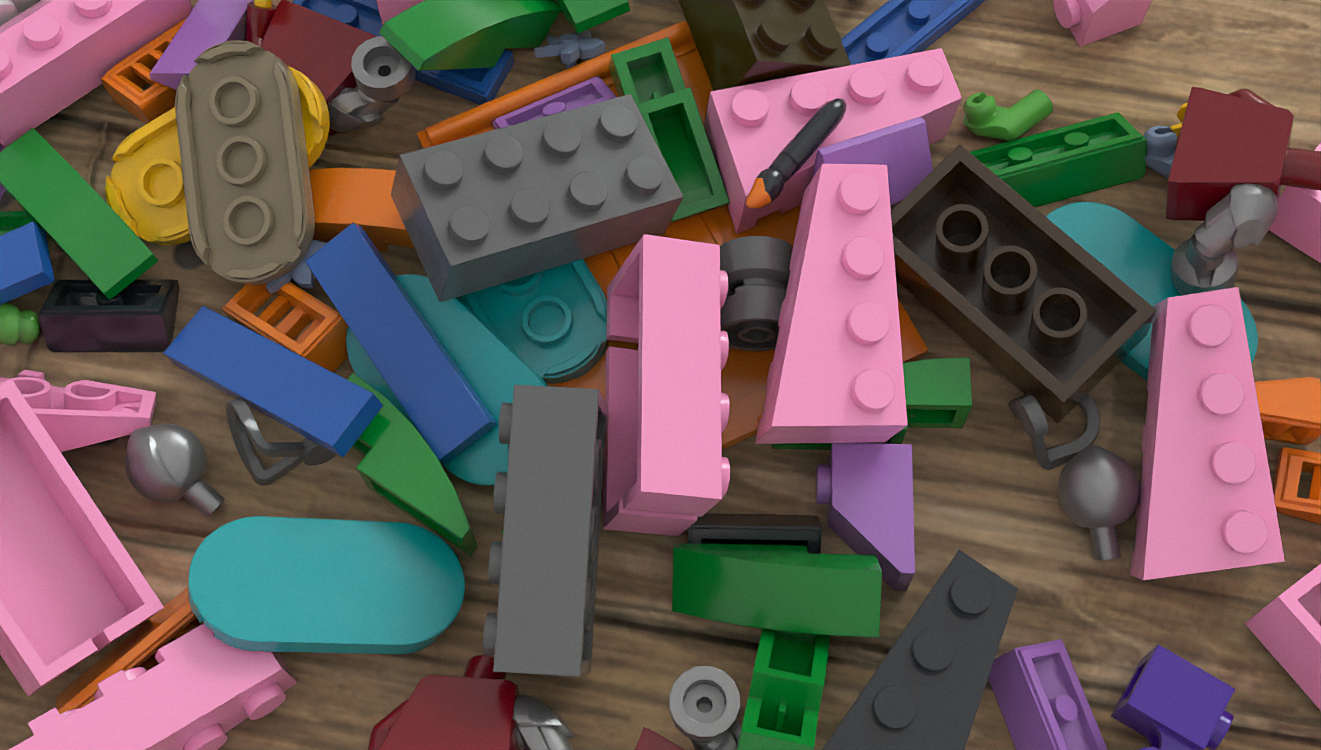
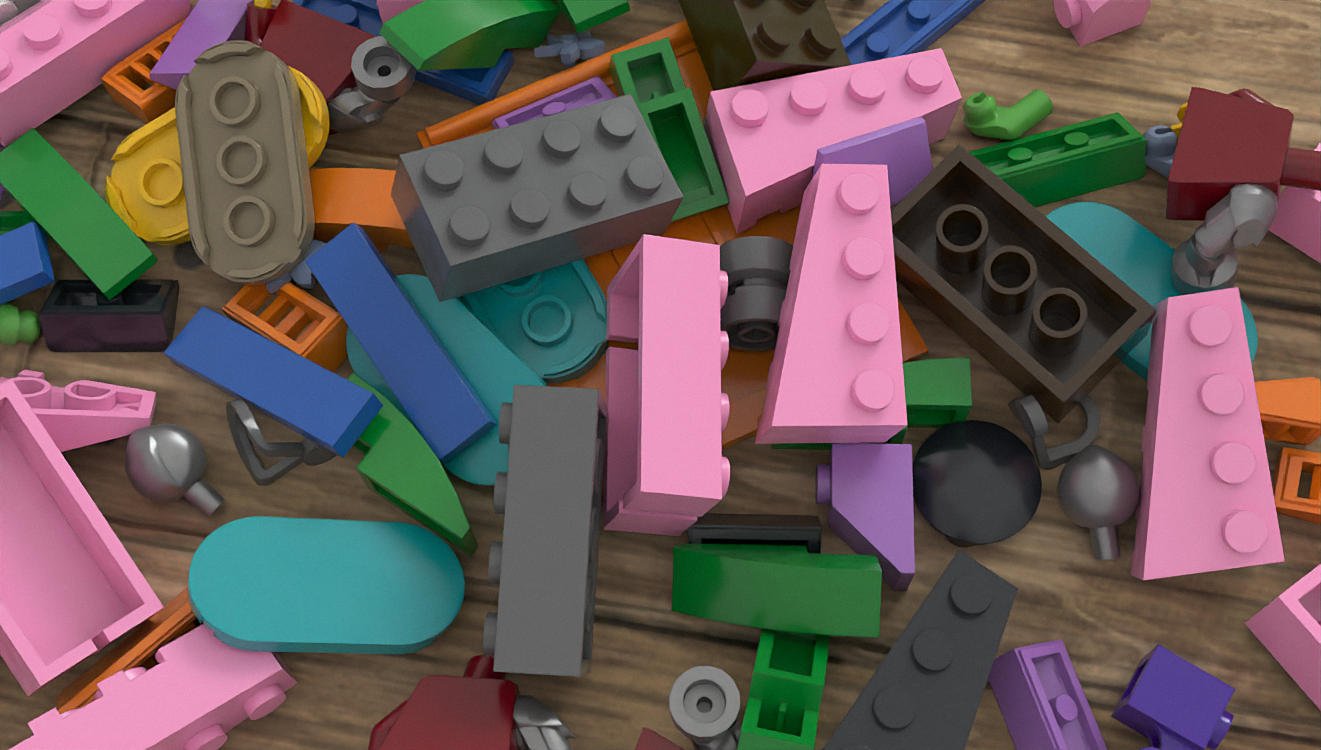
(771, 180): black piece -> none
(976, 482): none -> black dish

